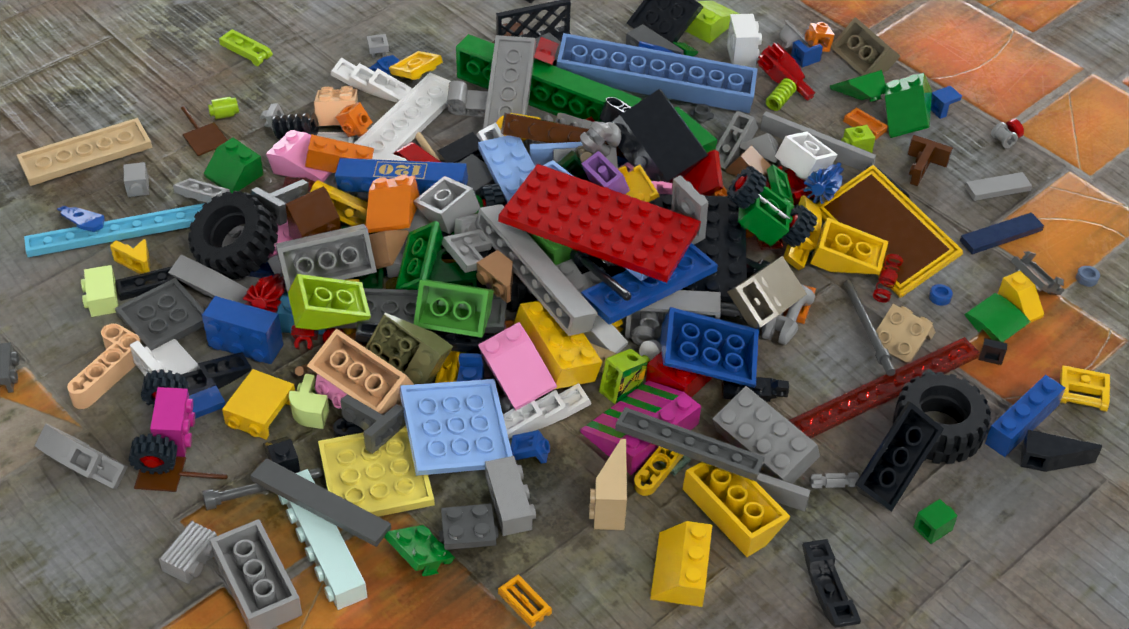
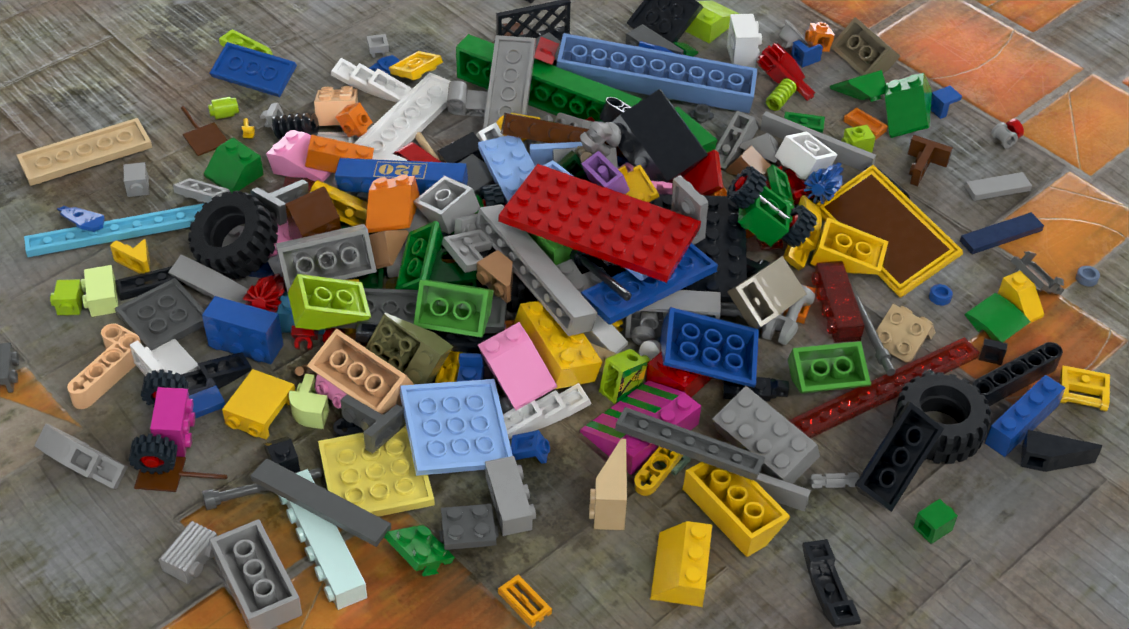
(67, 297): none -> lime brick
(248, 131): none -> yellow hand
(253, 69): none -> blue tile
(810, 121): none -> green plate
(828, 367): none -> bright green slope
(838, 302): none -> clear red brick
(887, 277): red piece -> none
(1019, 372): none -> black beam

